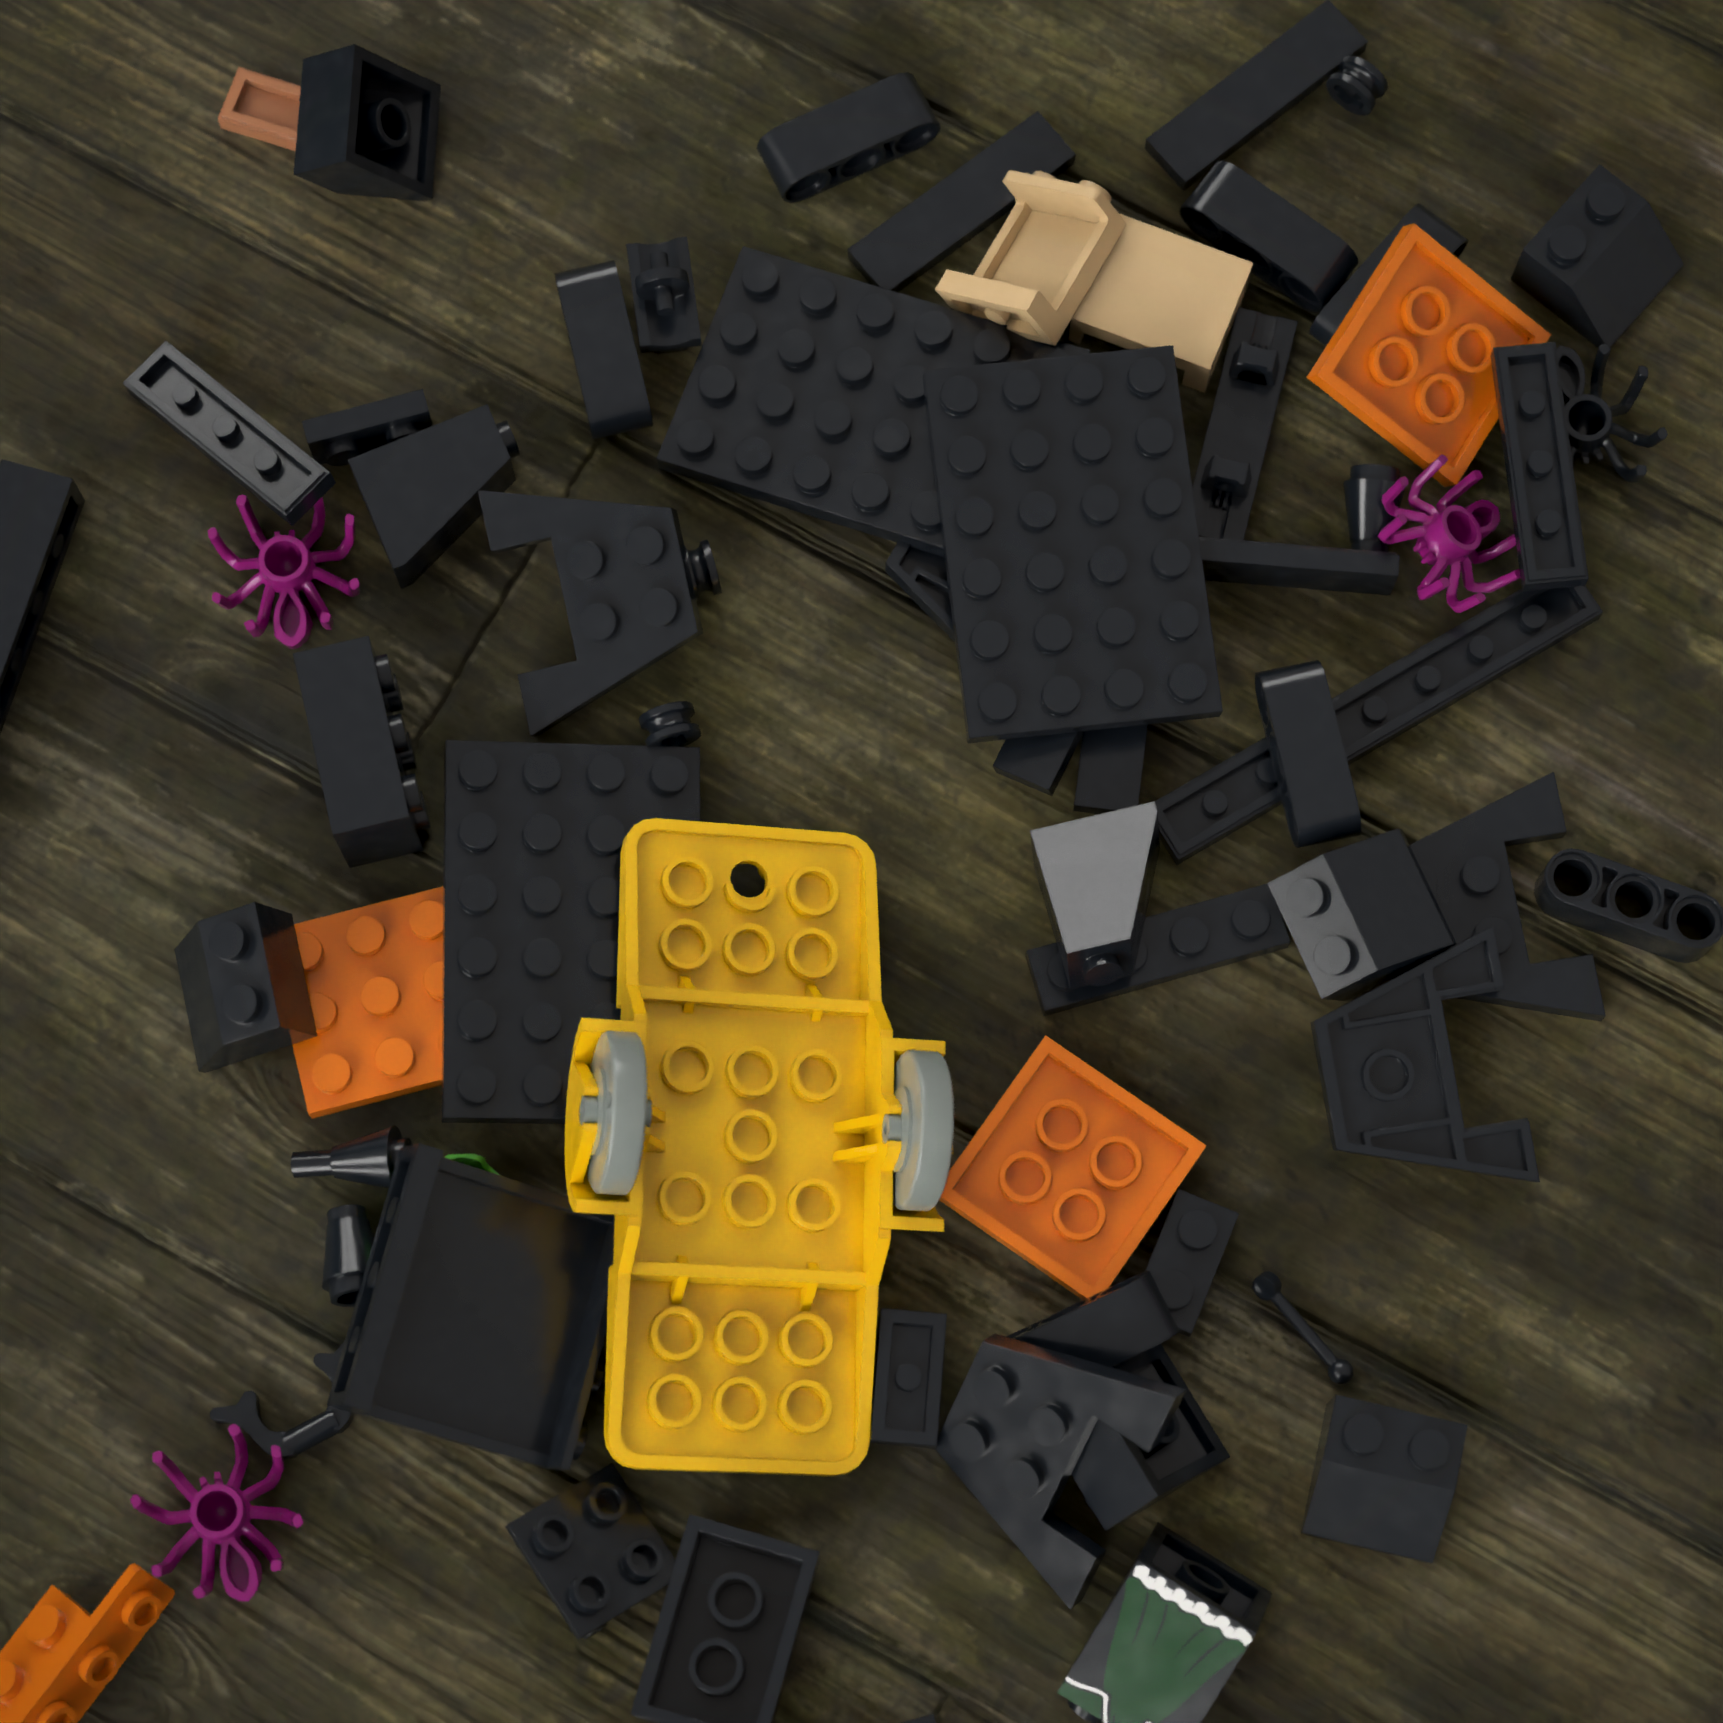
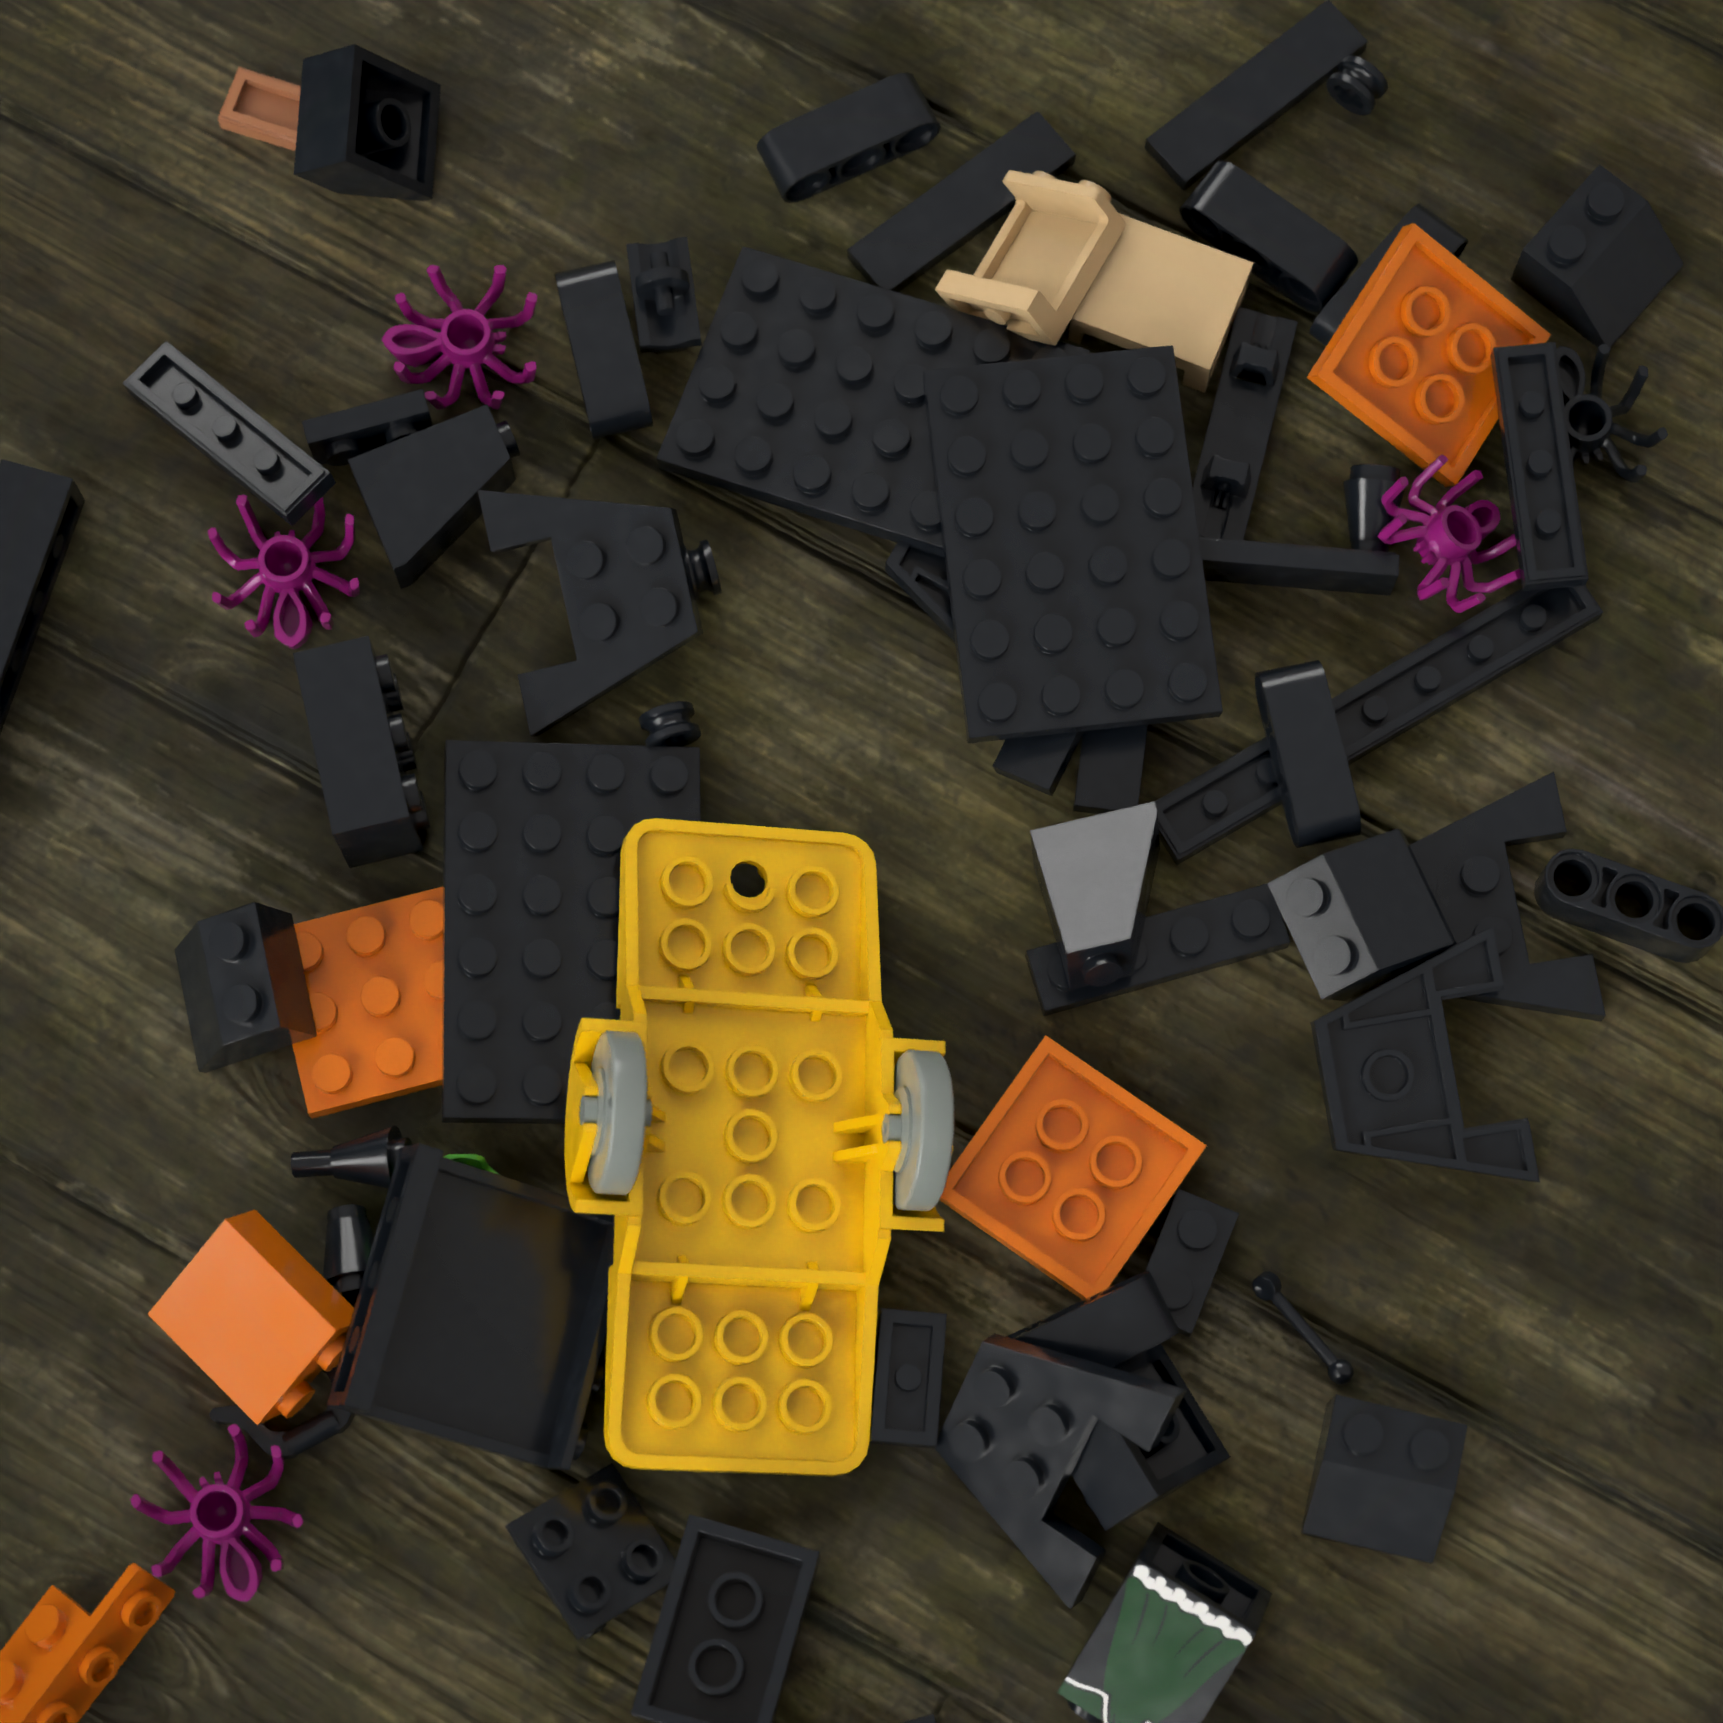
(256, 1317): none -> orange brick
(464, 341): none -> magenta animal

